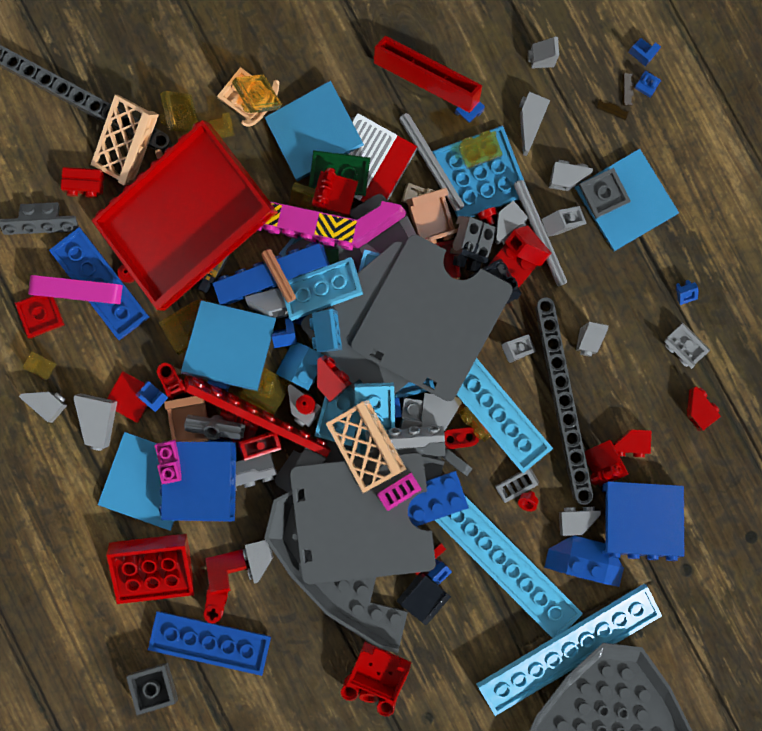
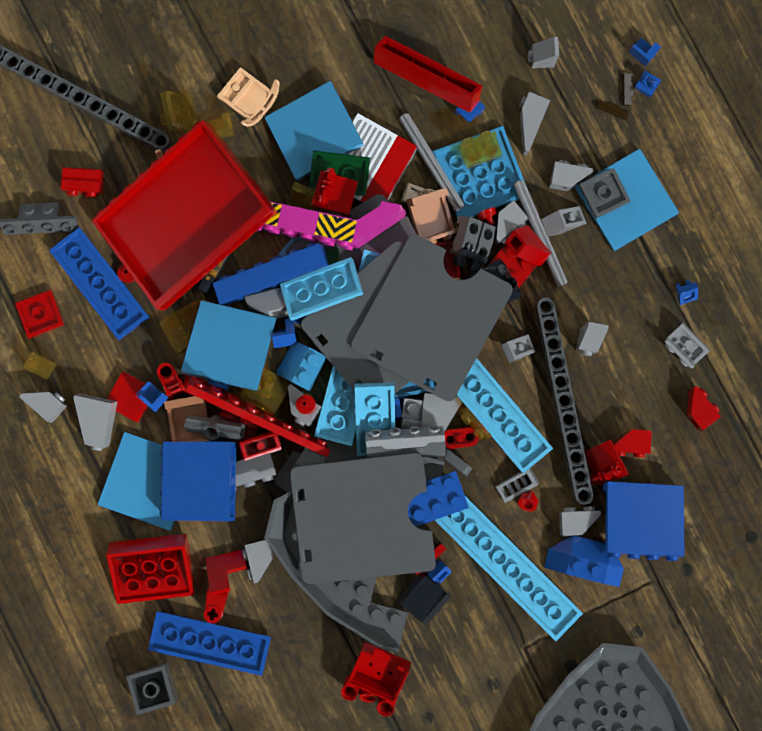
(75, 289): dark pink beam -> none
(138, 144): light nougat fence -> none
(169, 462): dark pink slope -> none
(256, 94): clear yellow tile -> none
(278, 275): nougat axle -> none
(326, 331): dark azure slope -> none
(330, 379): red slope -> none
(381, 441): light nougat fence -> none
(385, 501): dark pink slope -> none
(568, 649): medium azure plate -> none

